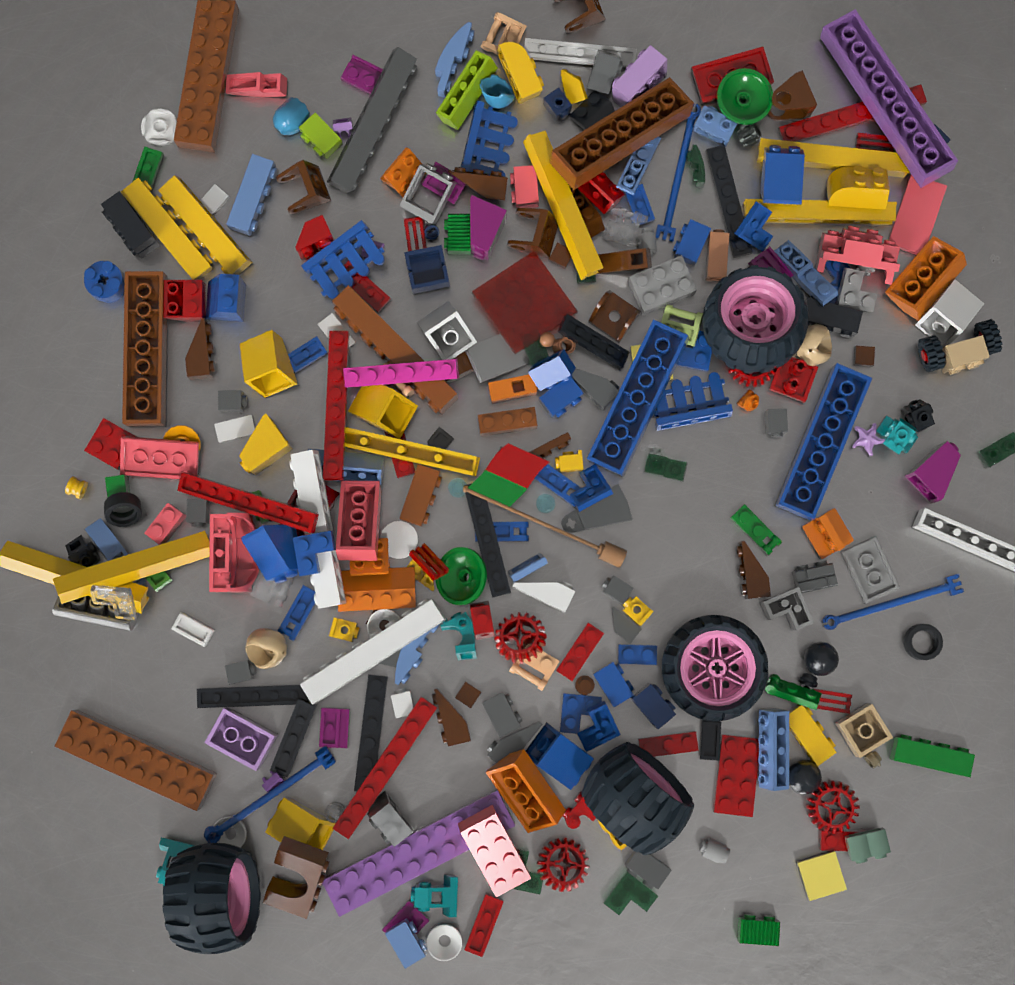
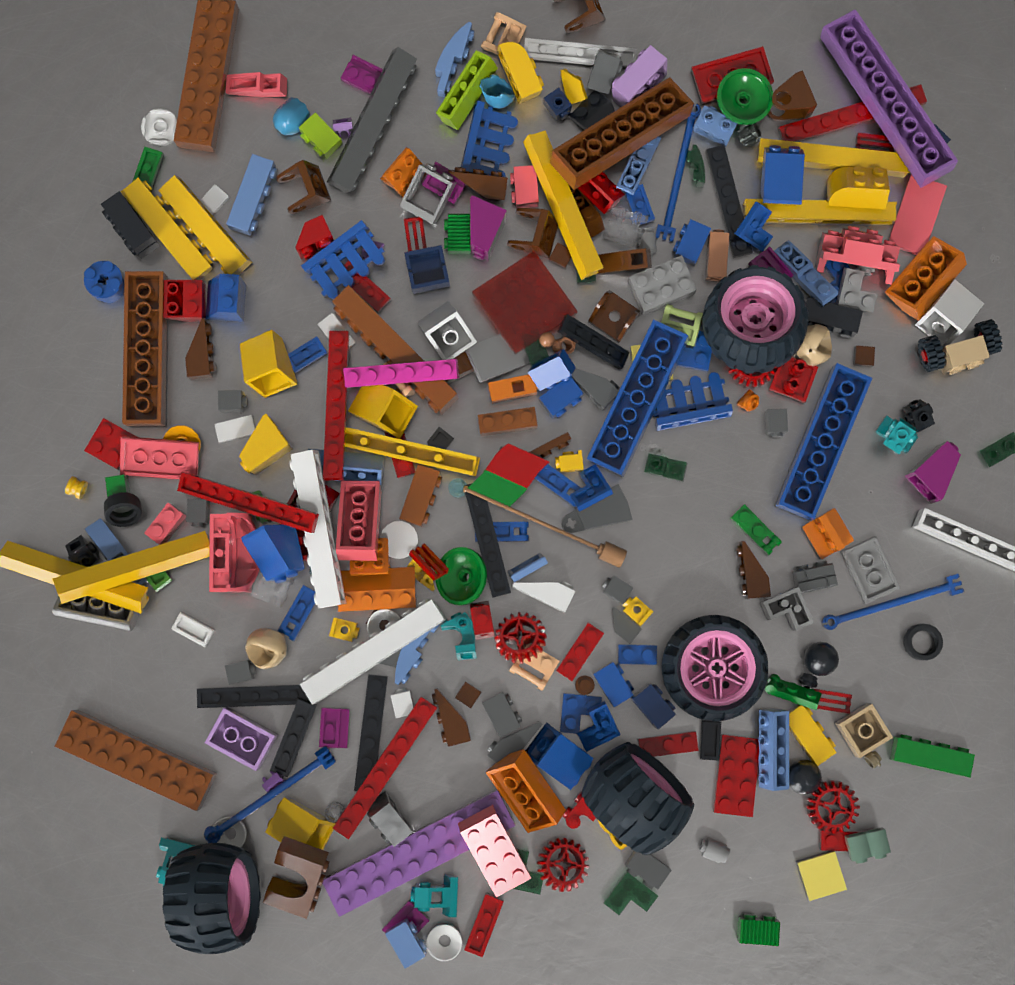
(118, 597): clear plate -> none
(307, 548): blue plate -> none
(432, 234): dark blue hinge -> none
(545, 503): clear light blue plate -> none
(867, 438): lavender animal -> none

